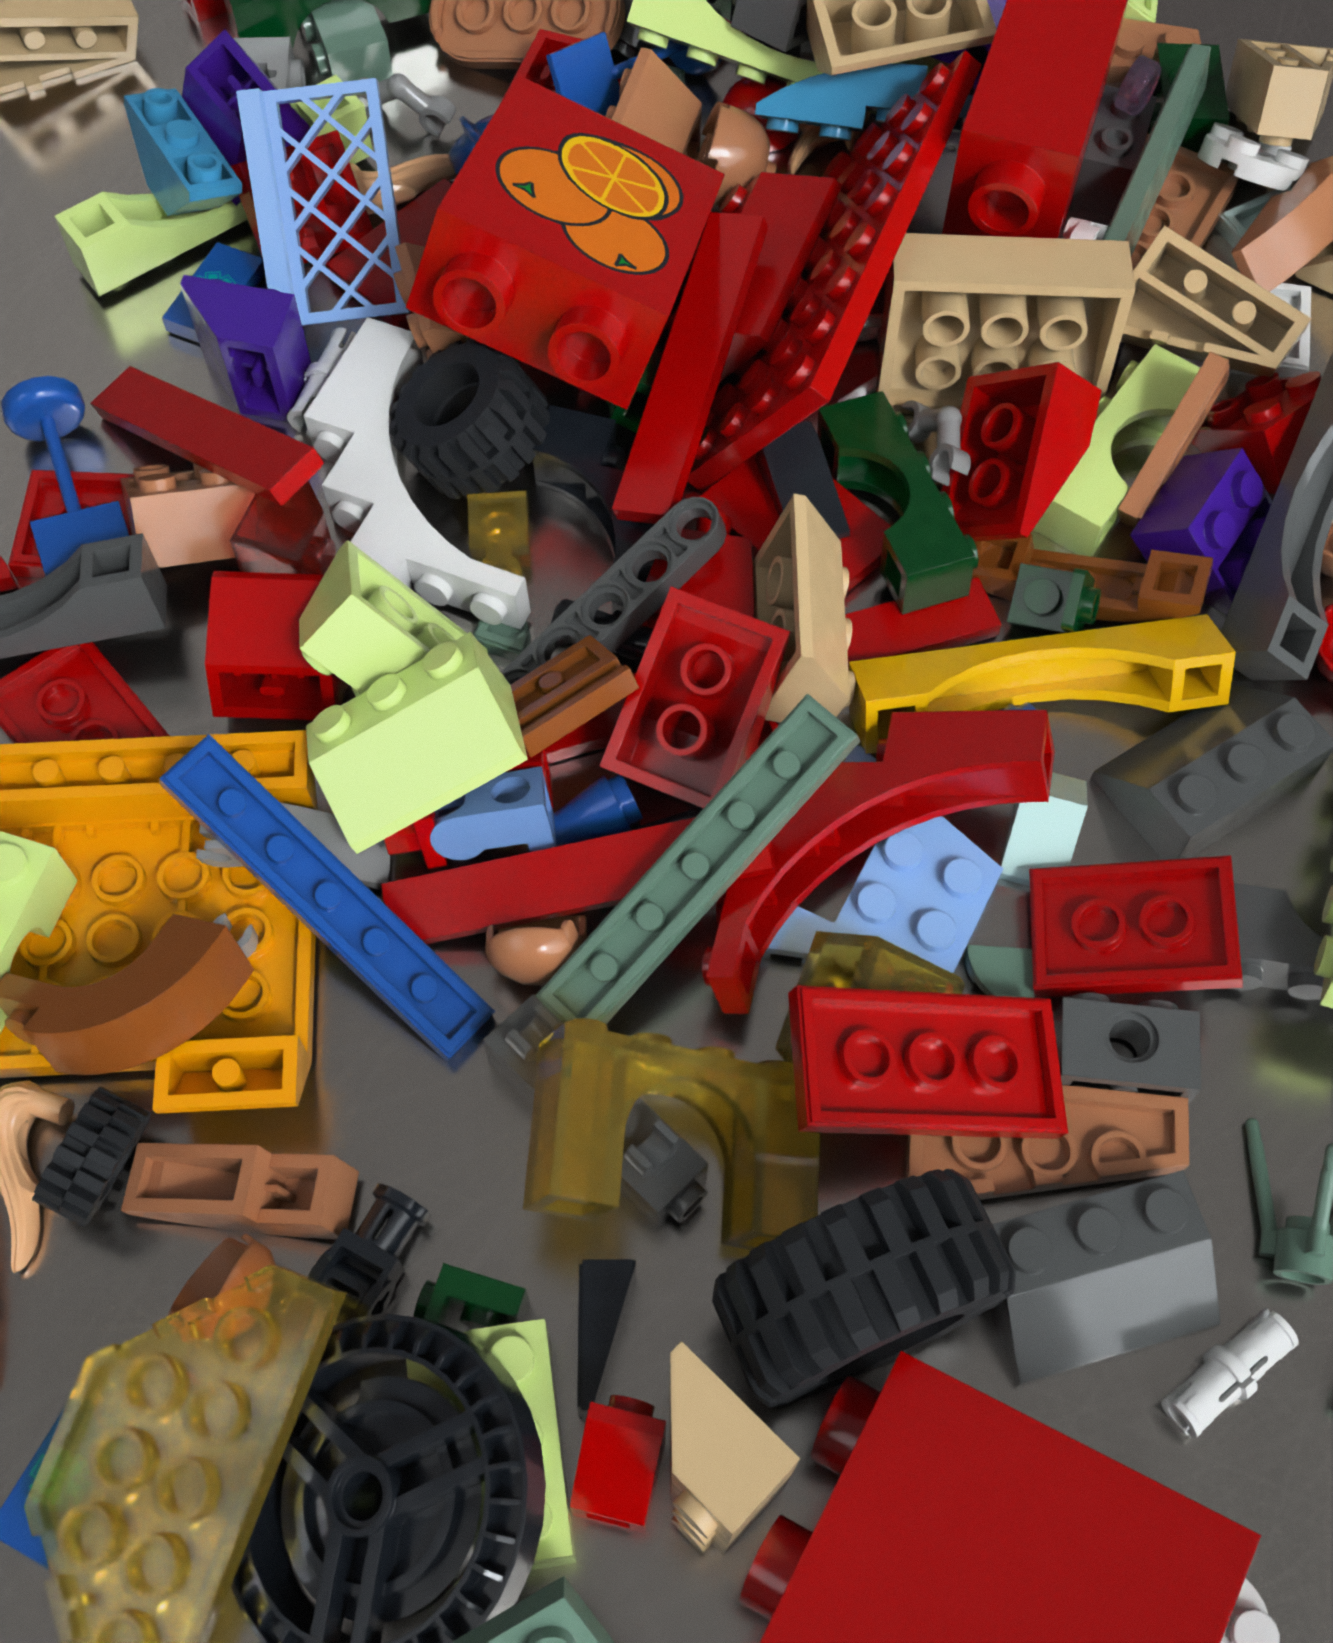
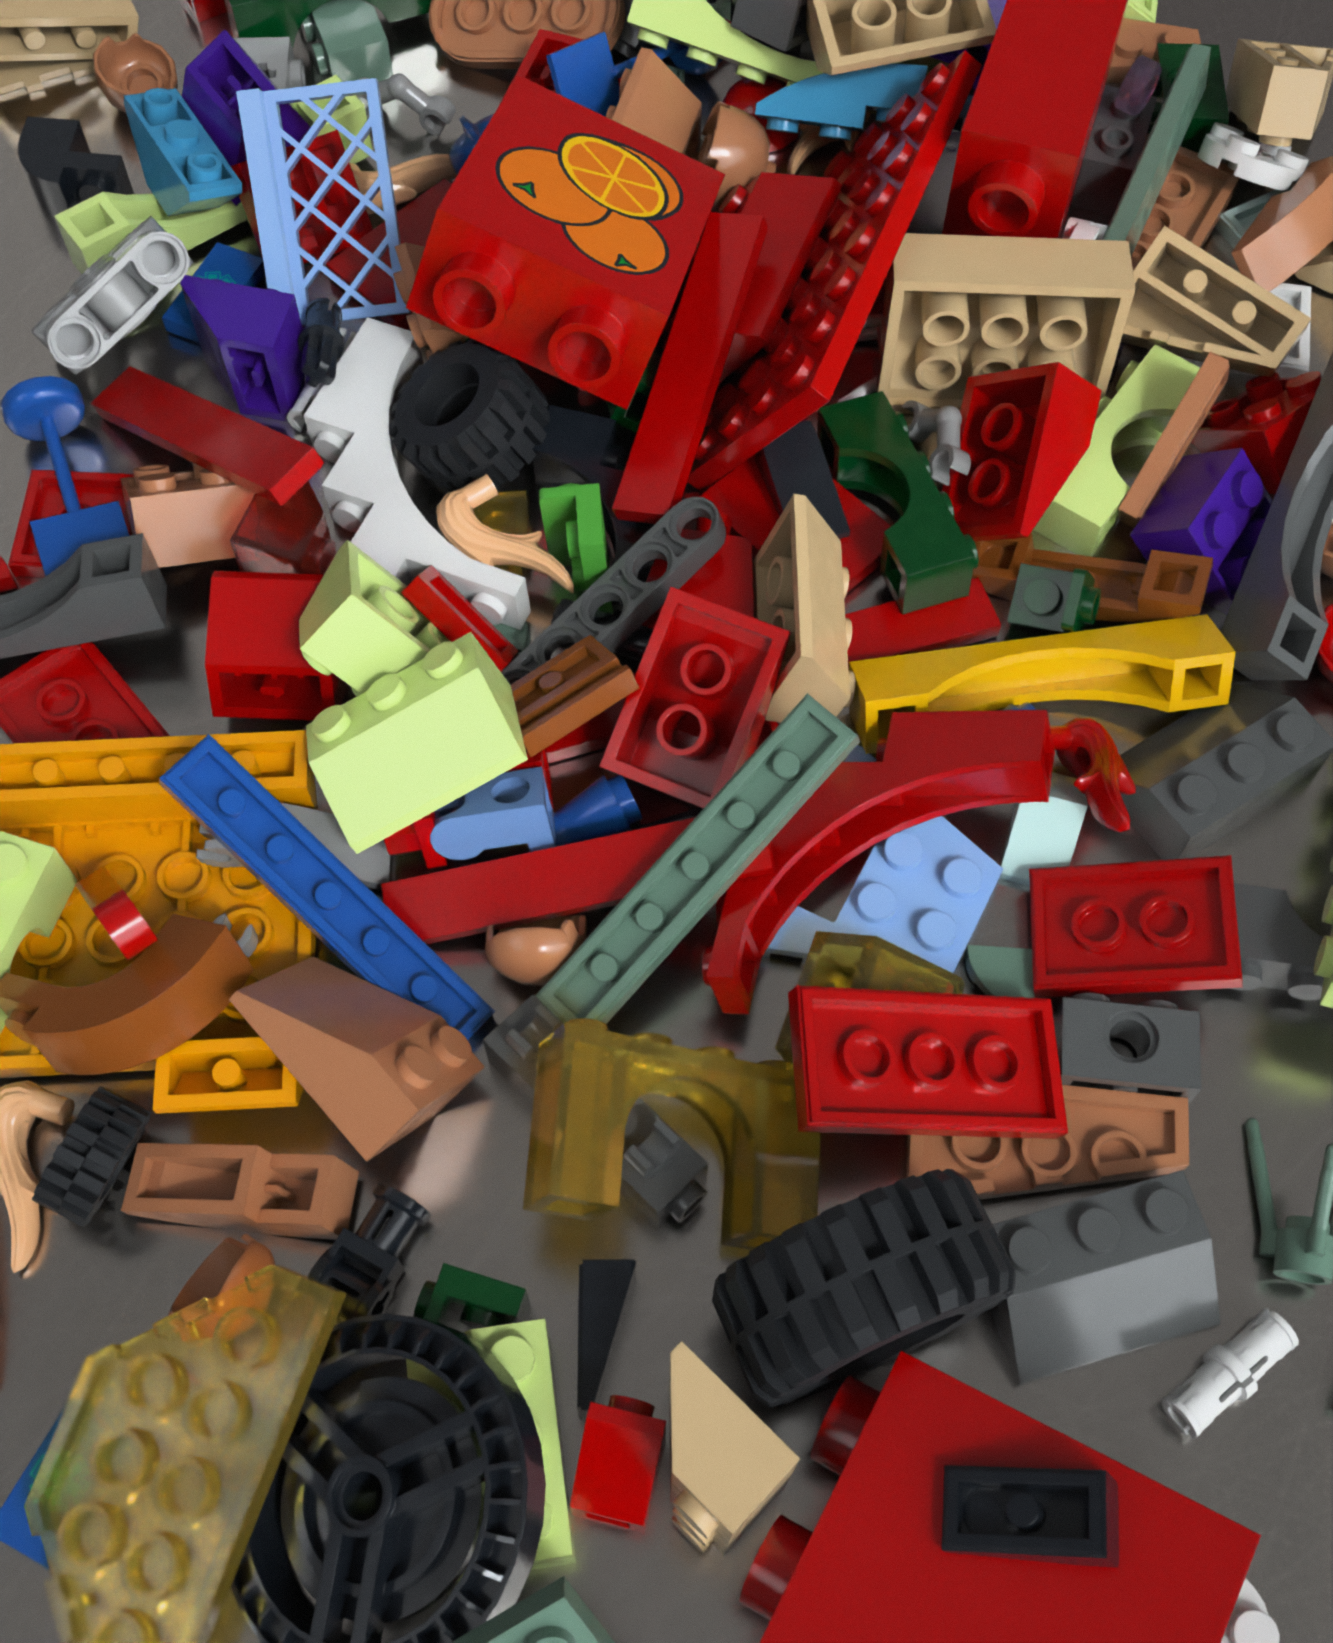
(63, 168): none -> black brick
(113, 296): none -> light grey connector
(116, 912): none -> red beam
(132, 68): none -> nougat hair
(321, 342): none -> black axle
(359, 1050): none -> nougat slope
(456, 615): none -> red tile
(489, 546): none -> light nougat piece
(576, 532): none -> bright green bracket
(1032, 1514): none -> black slope
(1093, 756): none -> red piece

